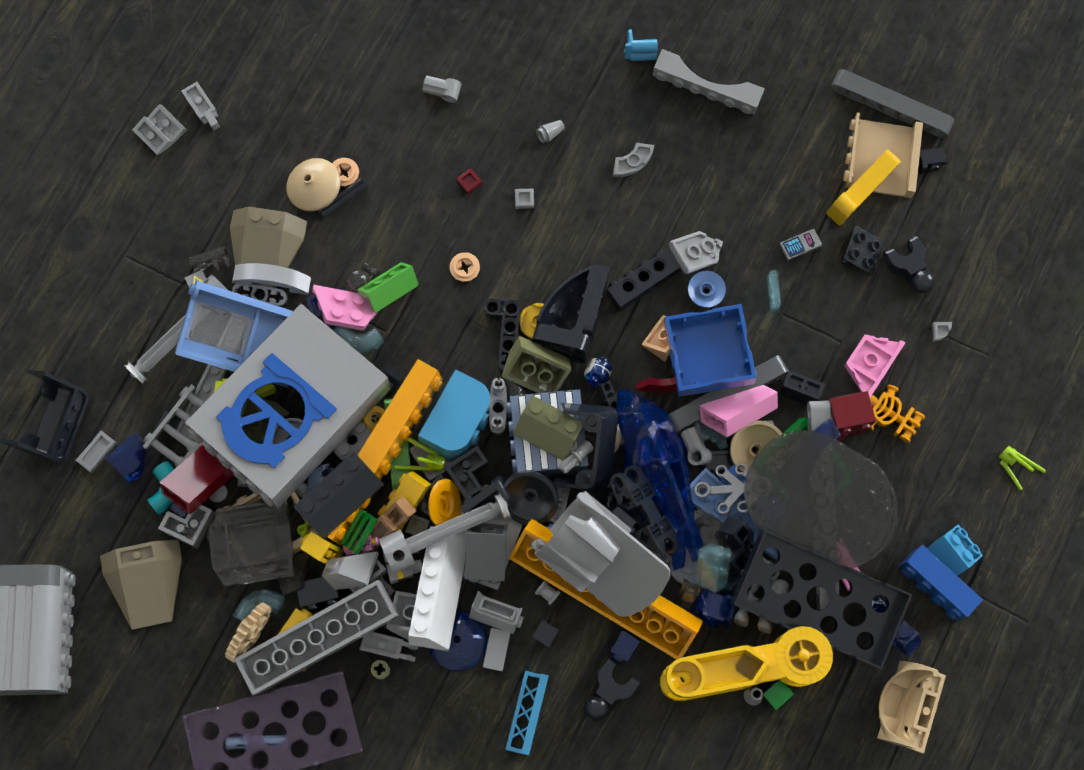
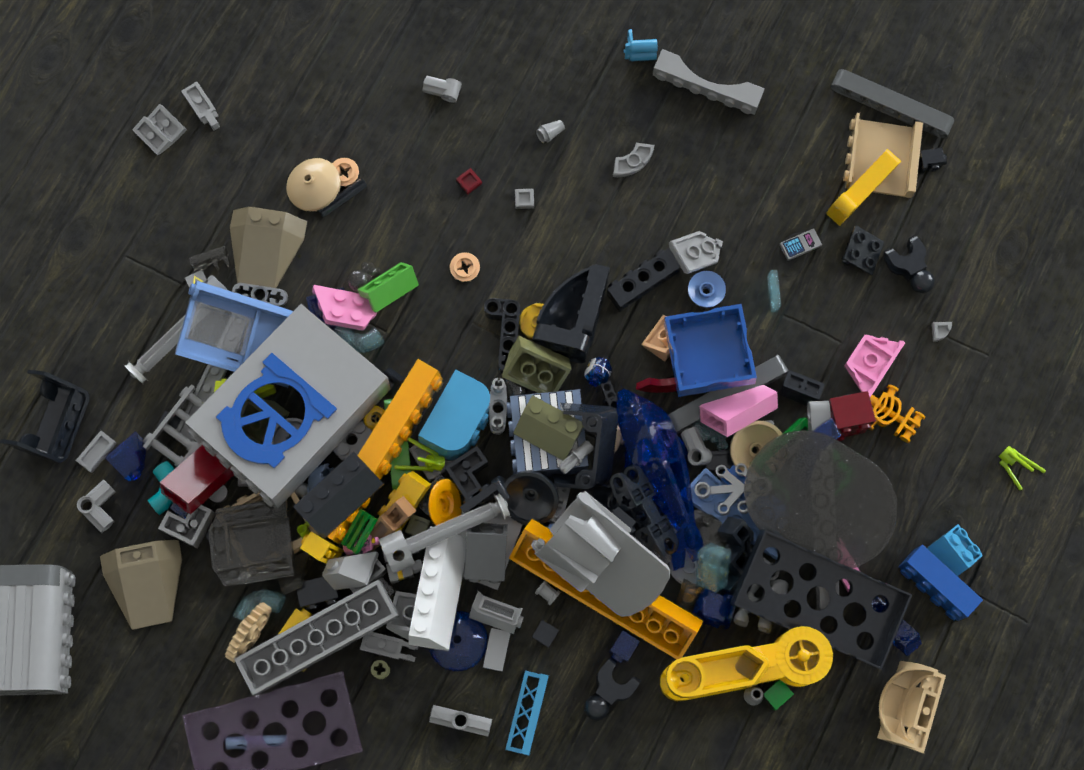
(96, 514): none -> light grey piece
(272, 275): light grey slope -> none
(474, 723): none -> light grey piece

